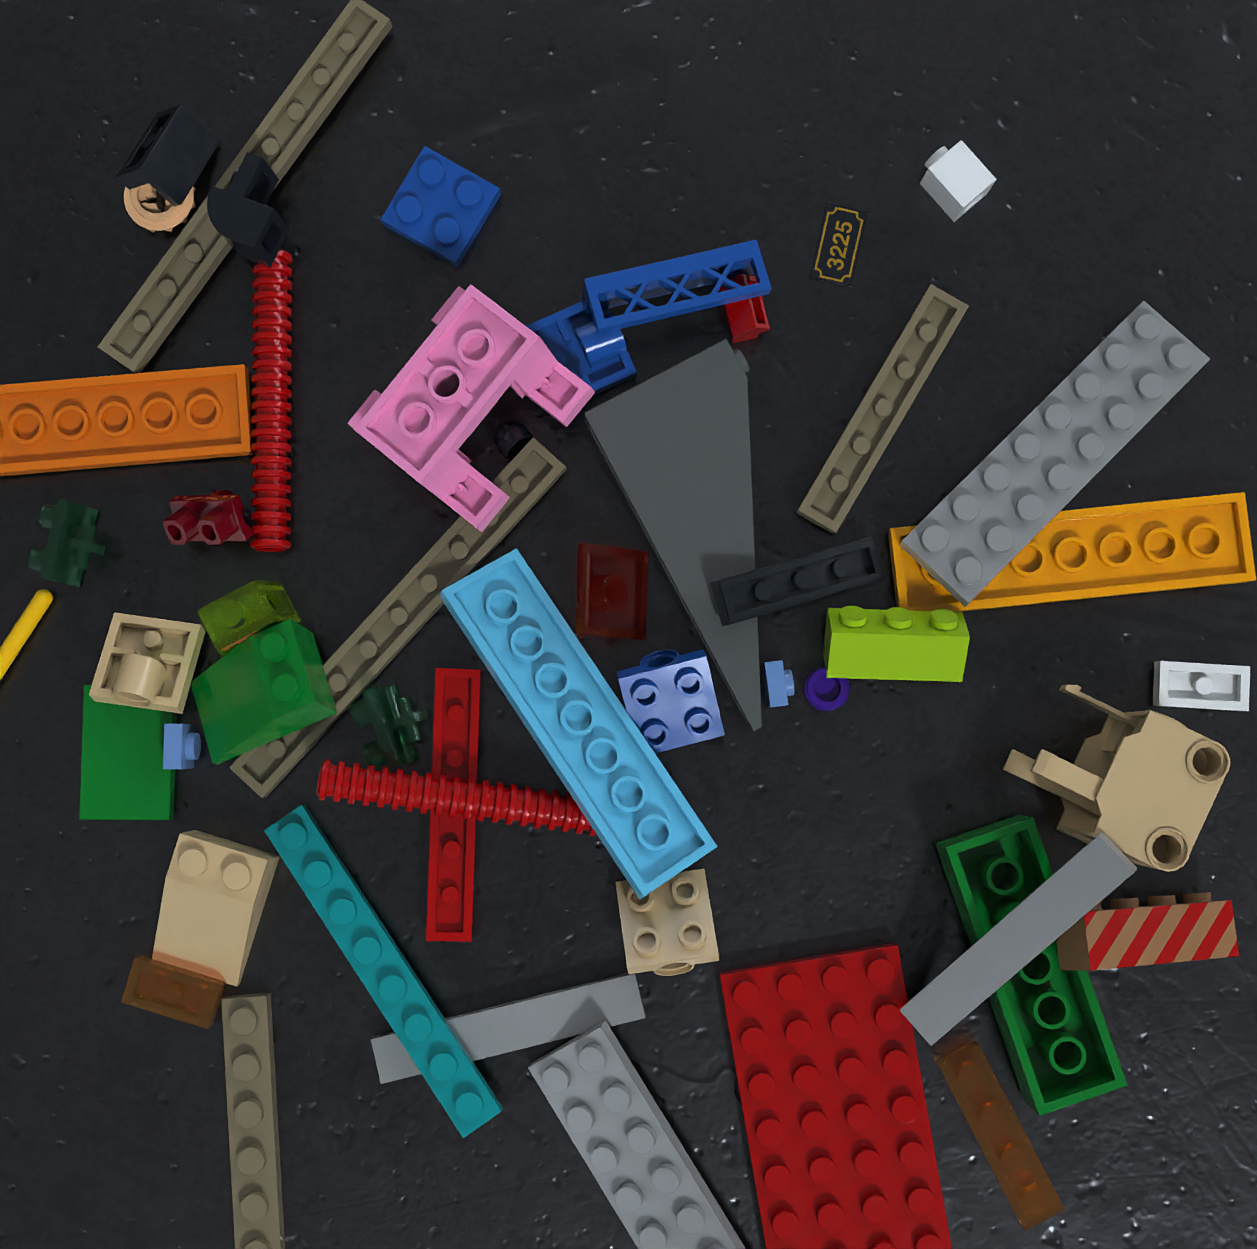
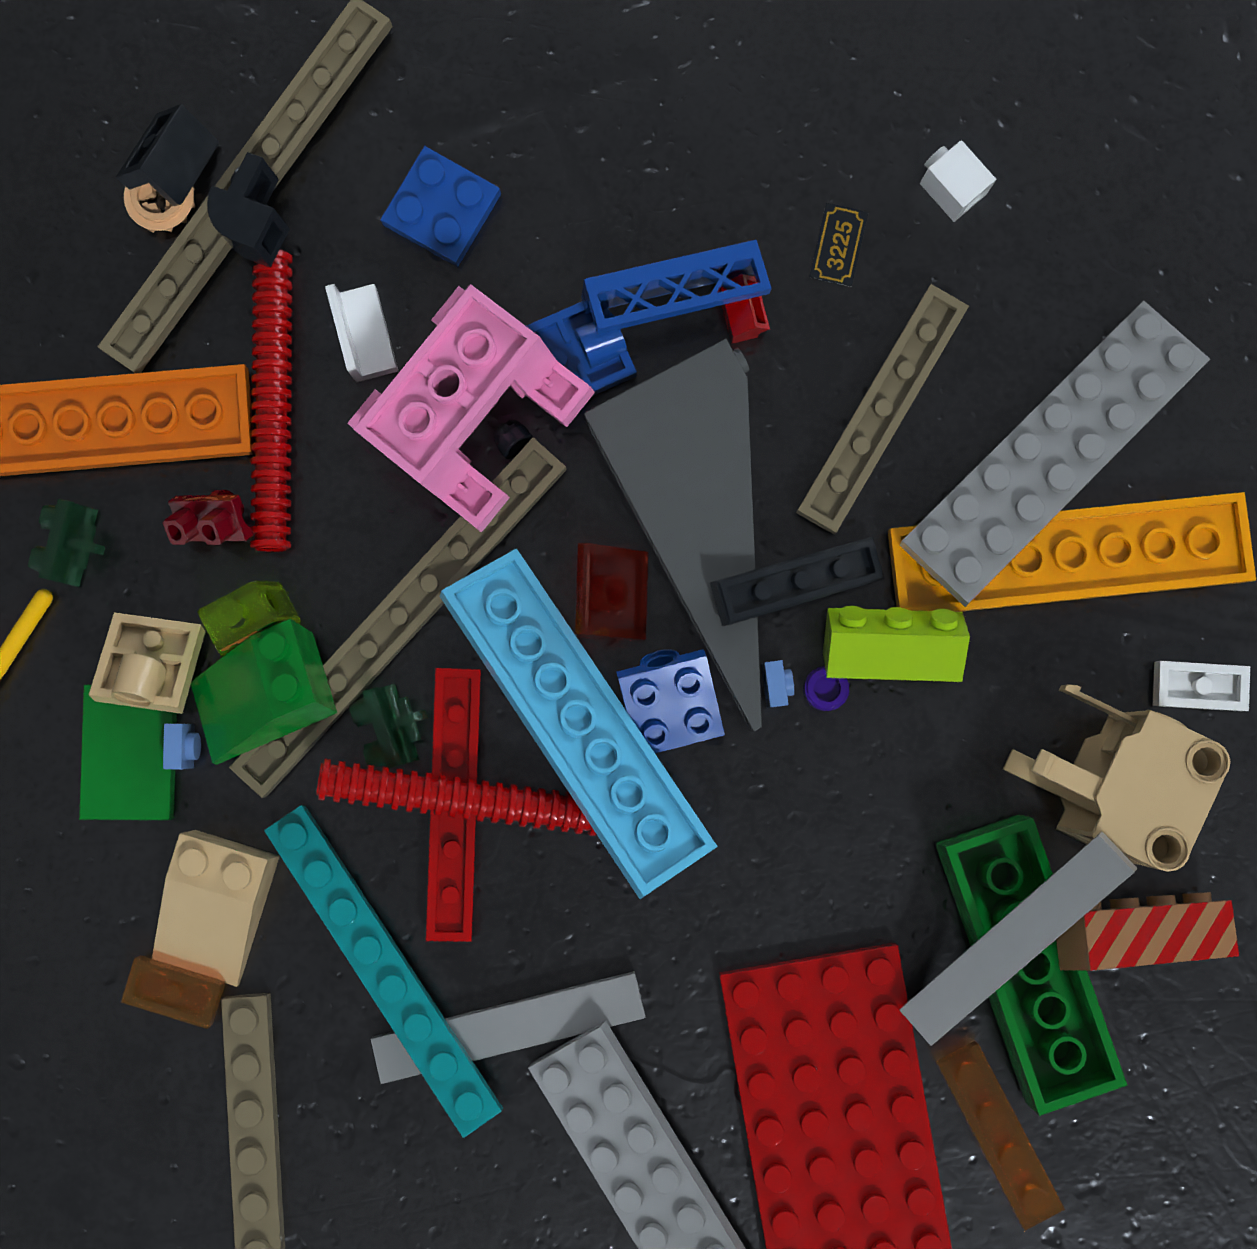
(362, 332): none -> white panel
(668, 926): tan plate -> none

